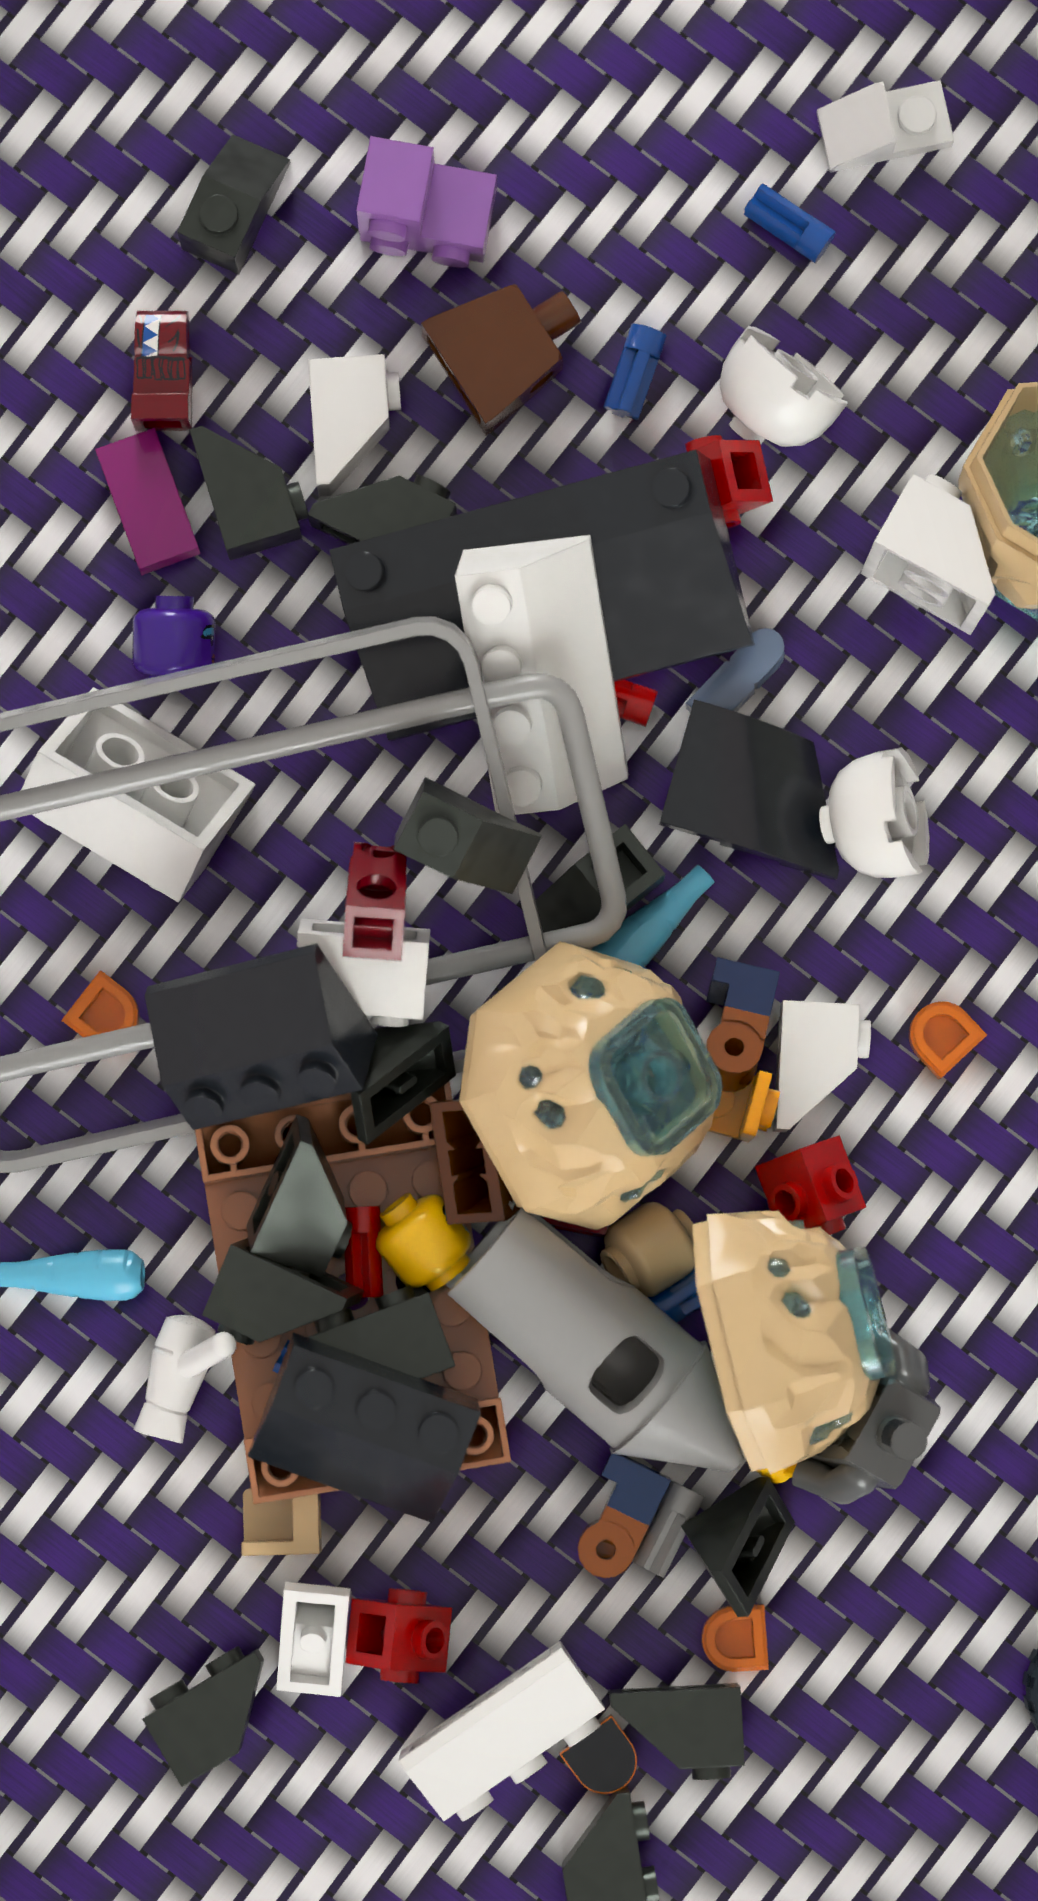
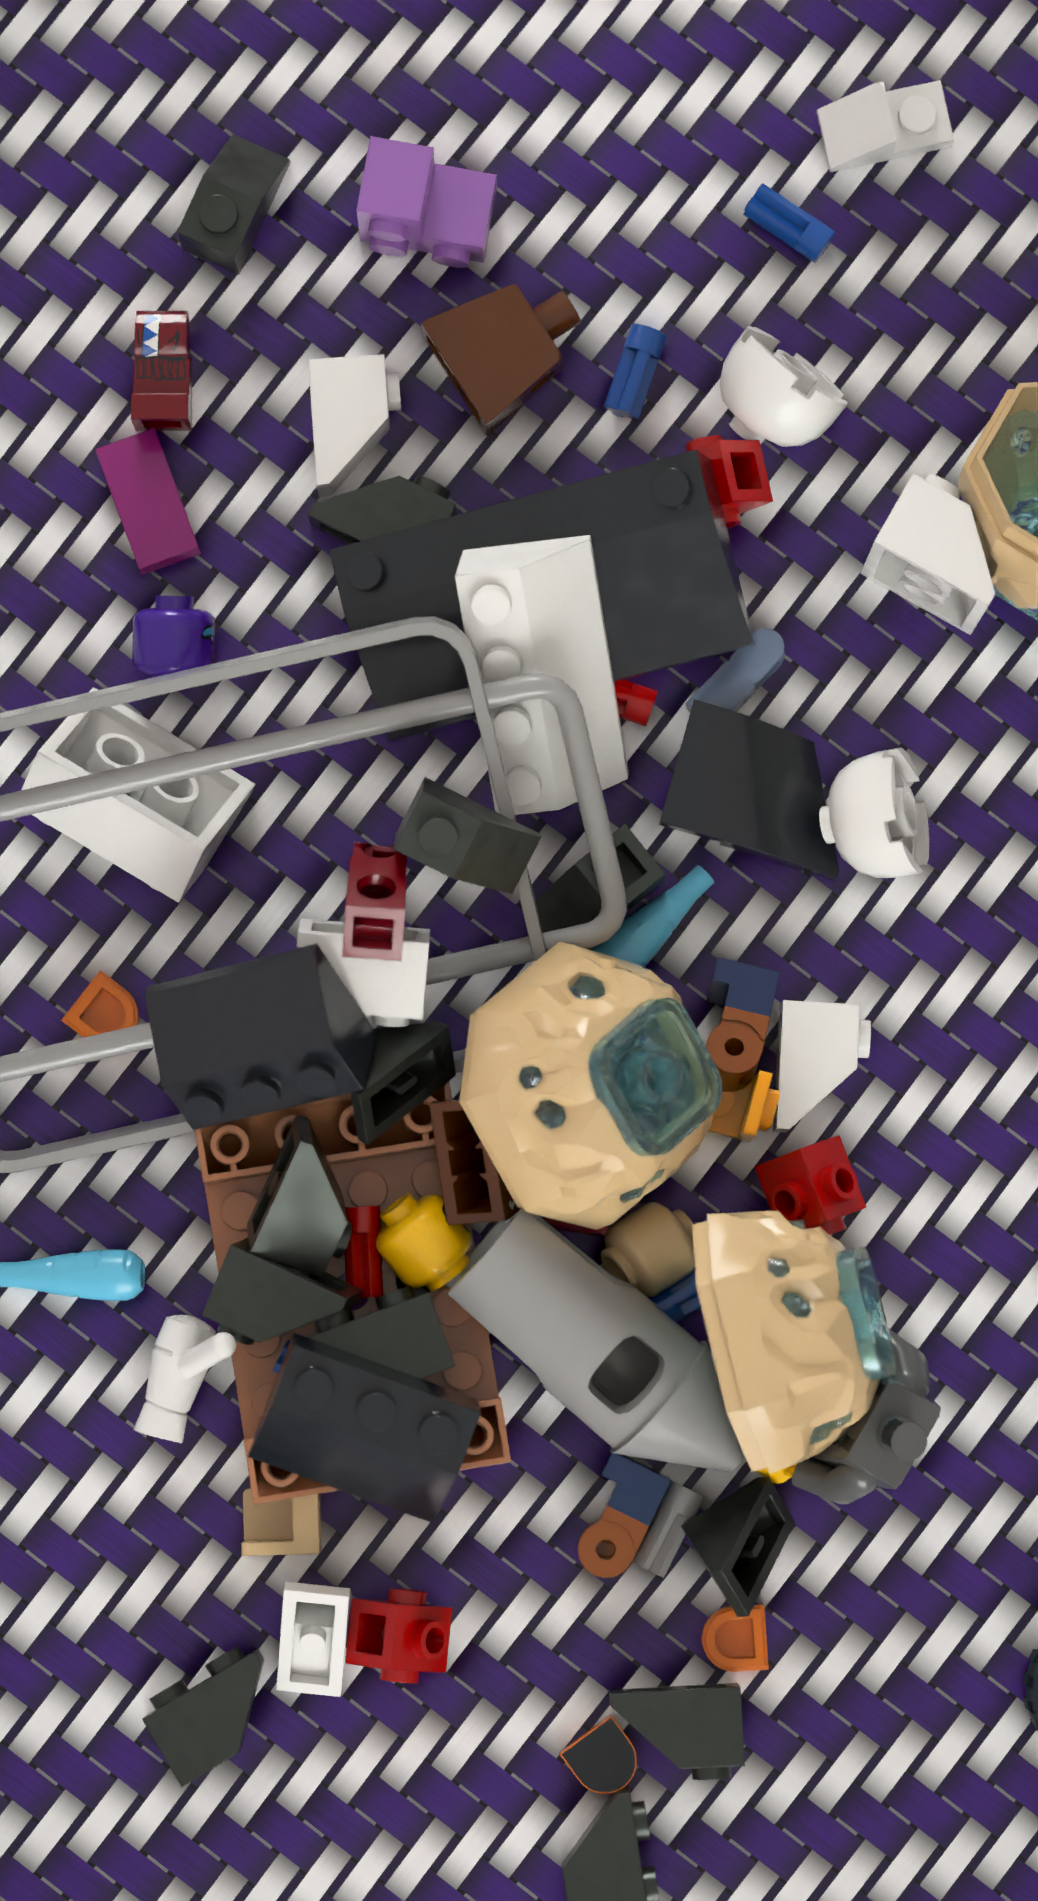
(248, 496): pearl dark grey slope -> none
(503, 1734): white slope -> none
(943, 1036): orange tile -> none

